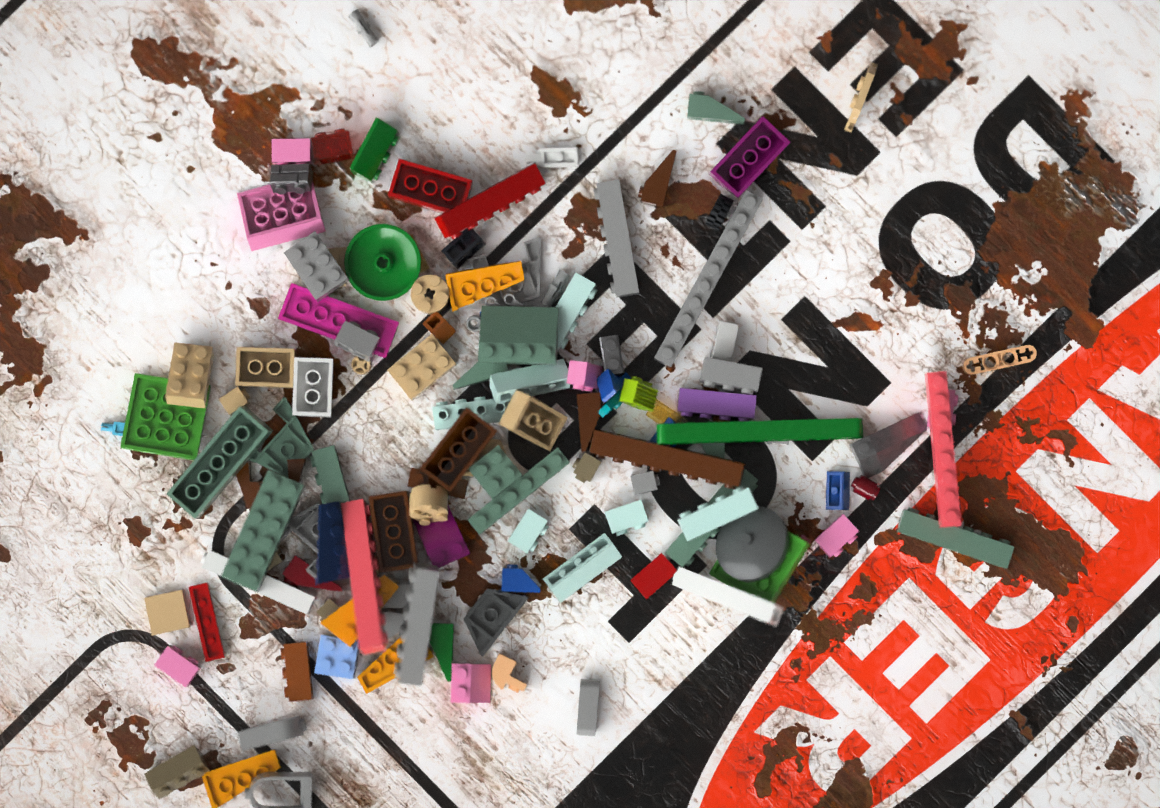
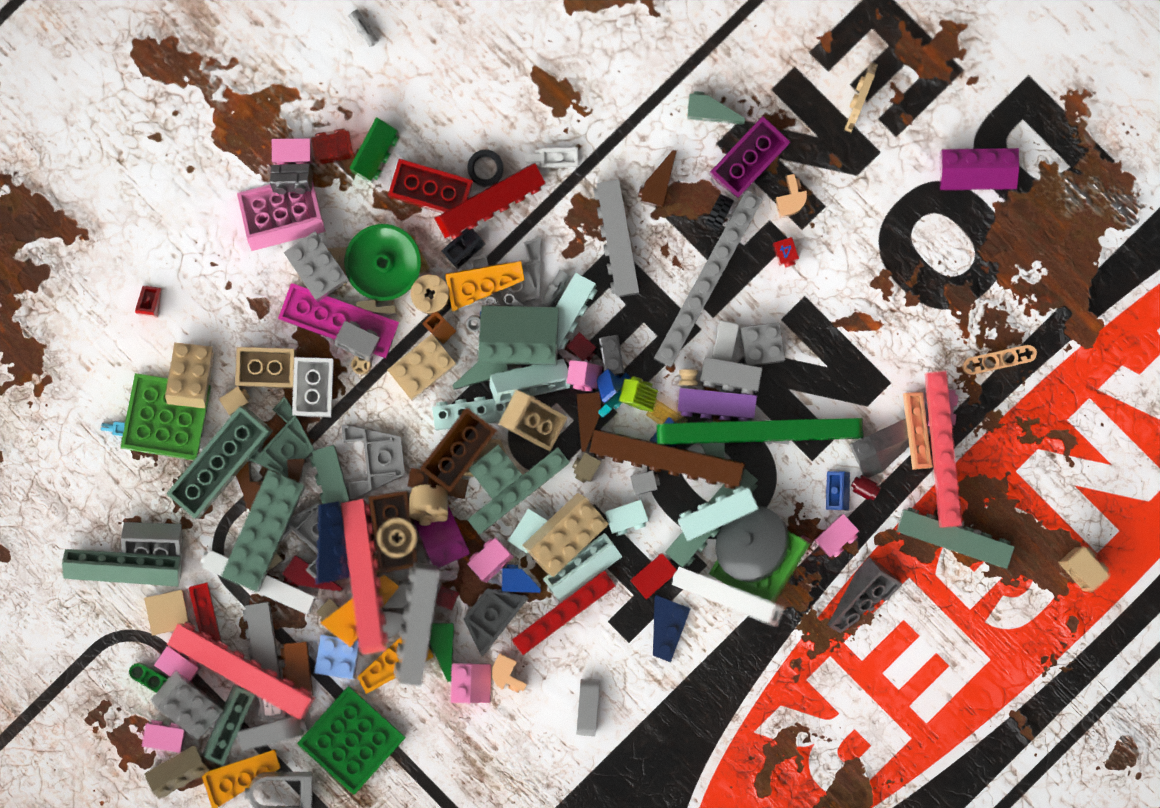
(121, 567): none -> sand green brick
(148, 301): none -> red slope
(148, 673): none -> green beam
(152, 539): none -> light grey slope
(163, 736): none -> bright pink brick
(186, 705): none -> light grey brick
(228, 724): none -> sand green brick
(241, 670): none -> coral brick
(263, 650): none -> light grey brick
(351, 740): none -> green plate
(371, 305): none -> dark tan slope
(382, 456): none -> light grey wing
(389, 530): none -> tan brick
(446, 598): none -> dark red brick
(485, 182): none -> black tyre
(490, 559): none -> bright pink brick
(563, 612): none -> red brick
(565, 534): none -> tan brick
(582, 347): none -> dark red brick
(668, 627): none -> dark blue wing
(688, 378): none -> tan wheel
(762, 344): none -> light grey brick
(786, 252): none -> red brick
(791, 203): none -> light nougat brick
(867, 588): none -> flat silver wedge
(917, 430): none -> light nougat tile
(979, 169): none -> magenta slope
(1084, 568): none -> tan brick

